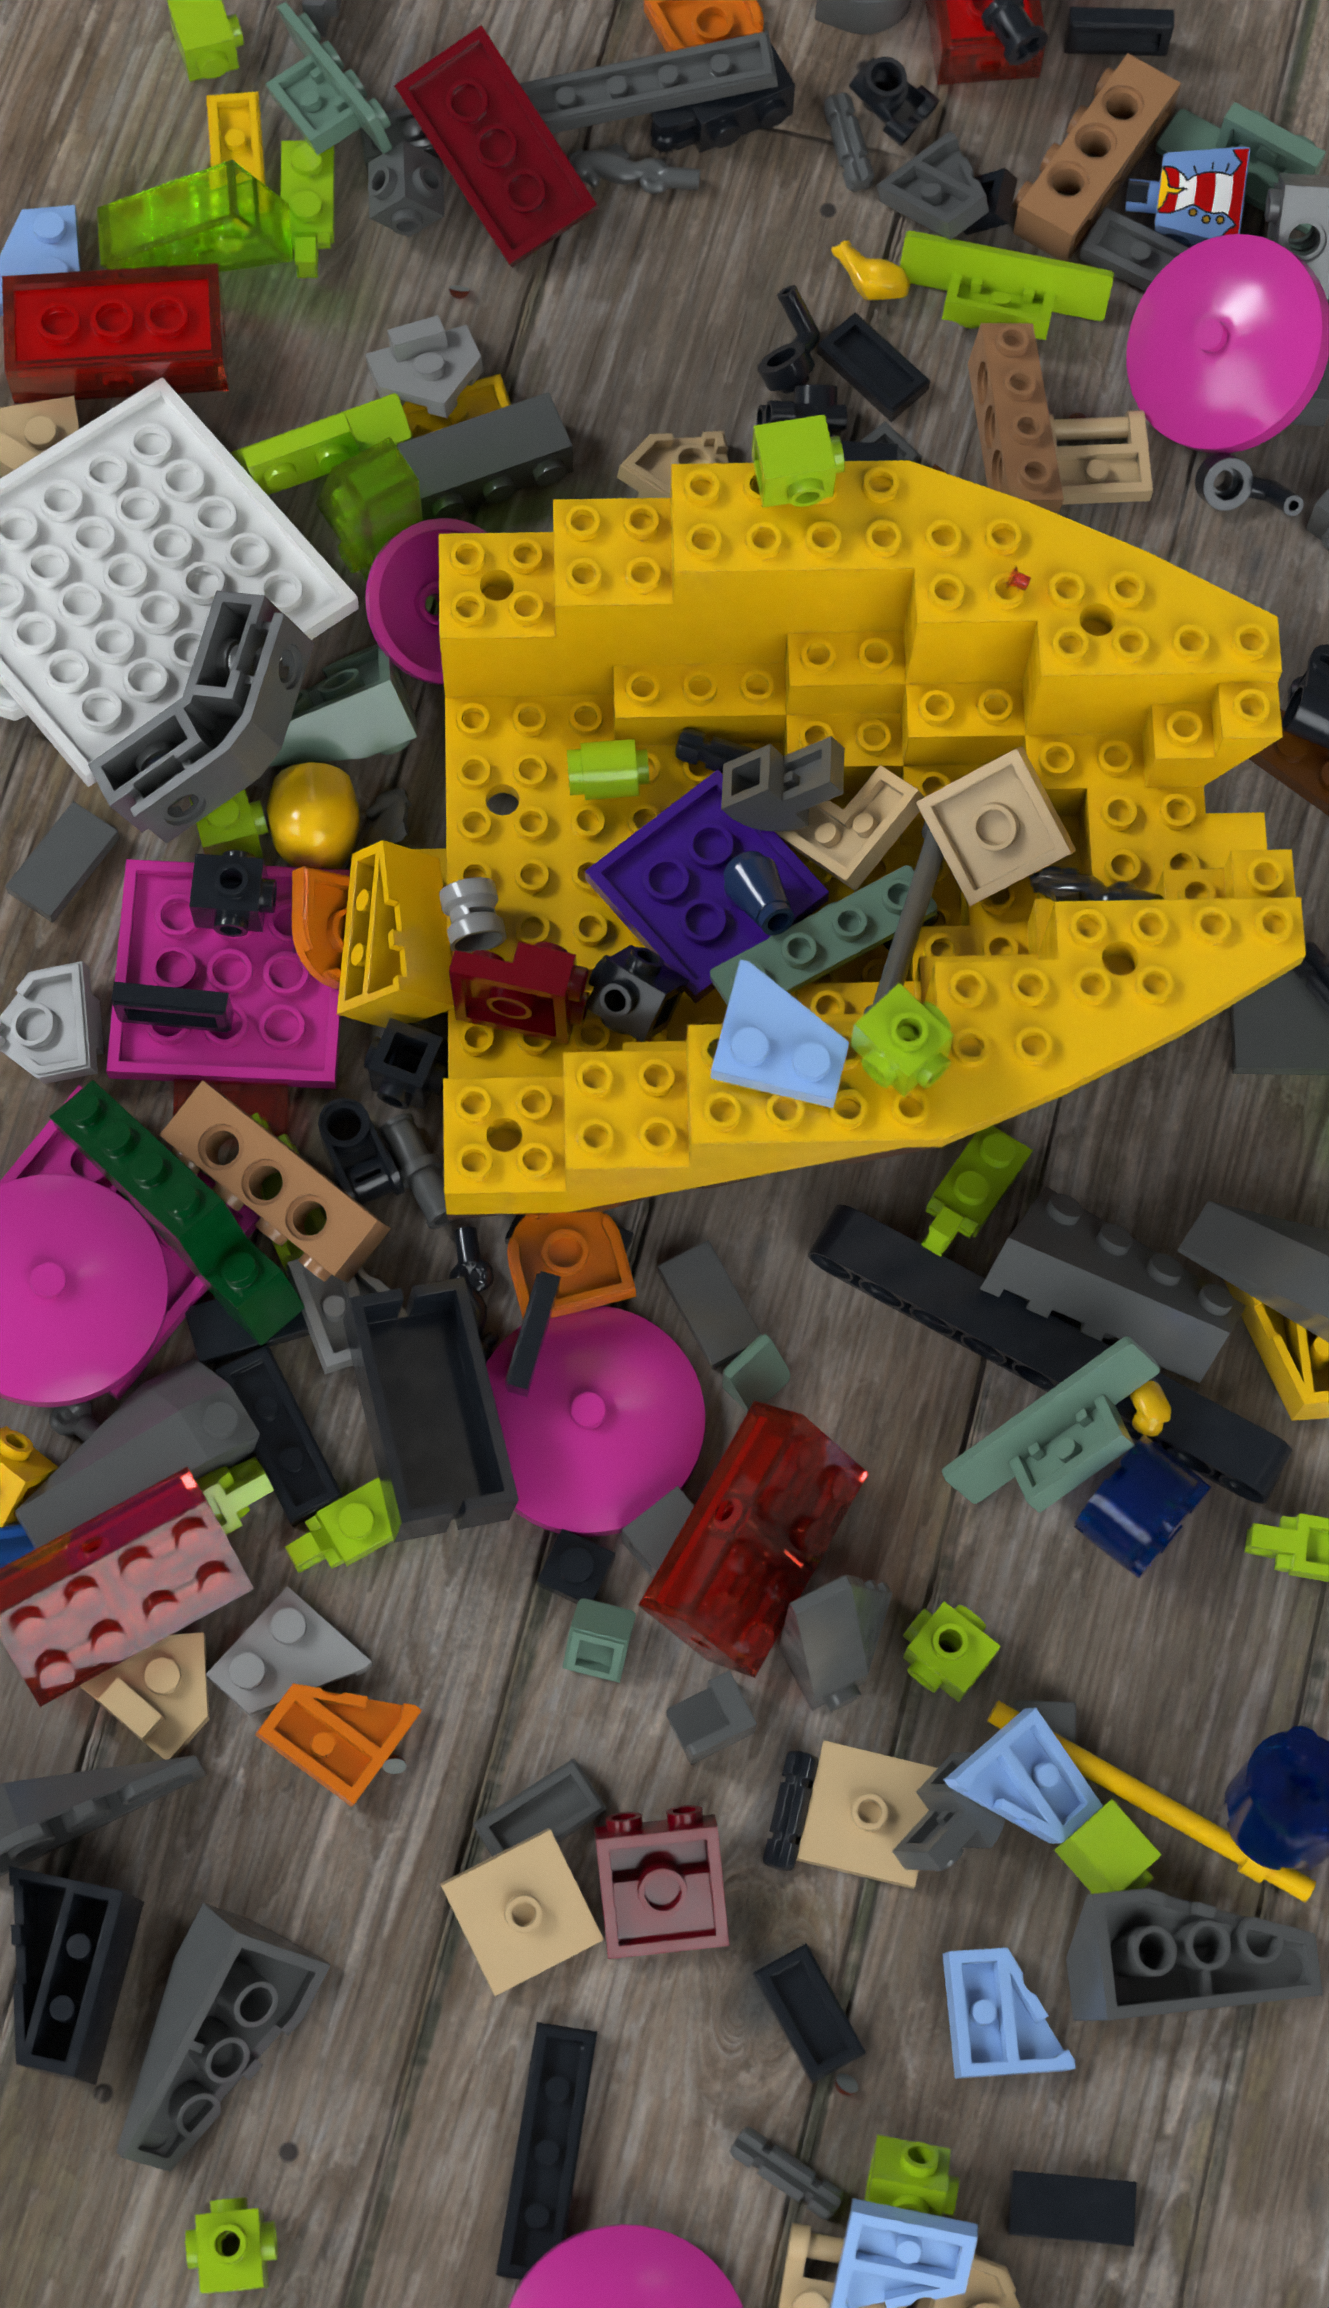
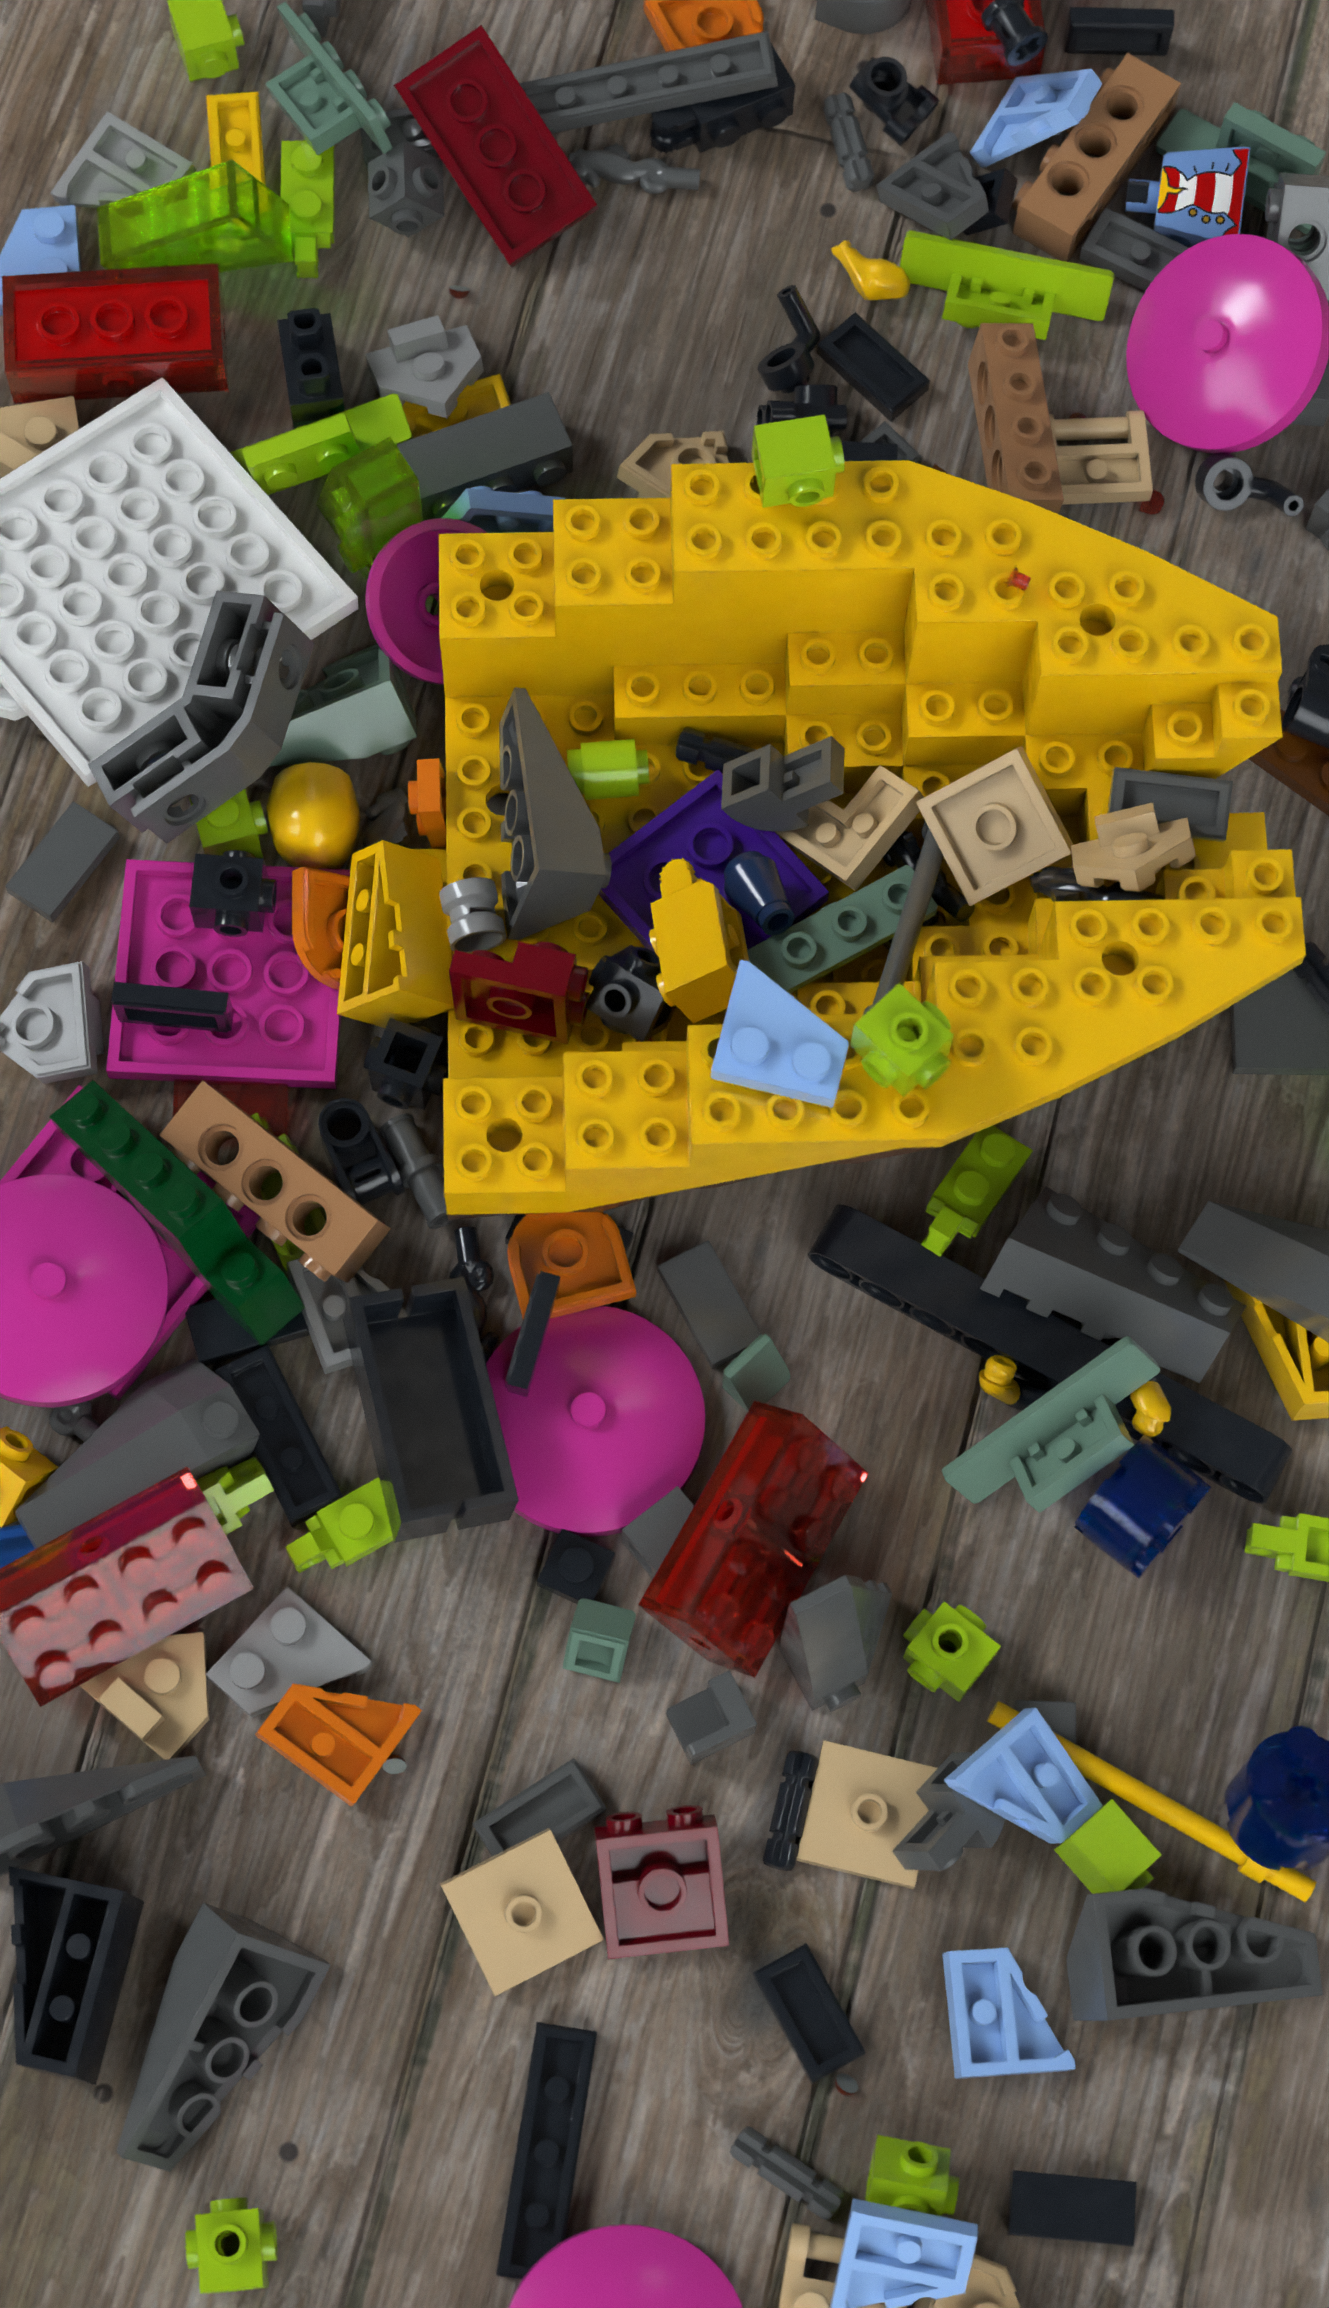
(116, 165): none -> light grey wing
(310, 366): none -> black hips
(428, 801): none -> orange plate
(504, 510): none -> light blue wing
(552, 832): none -> dark grey wedge
(696, 942): none -> yellow hinge
(907, 852): none -> black animal
(1000, 1383): none -> yellow arm
(1035, 111): none -> light blue wing
(1132, 848): none -> tan plate
(1155, 504): none -> clear red piece
(1175, 797): none -> dark grey tile

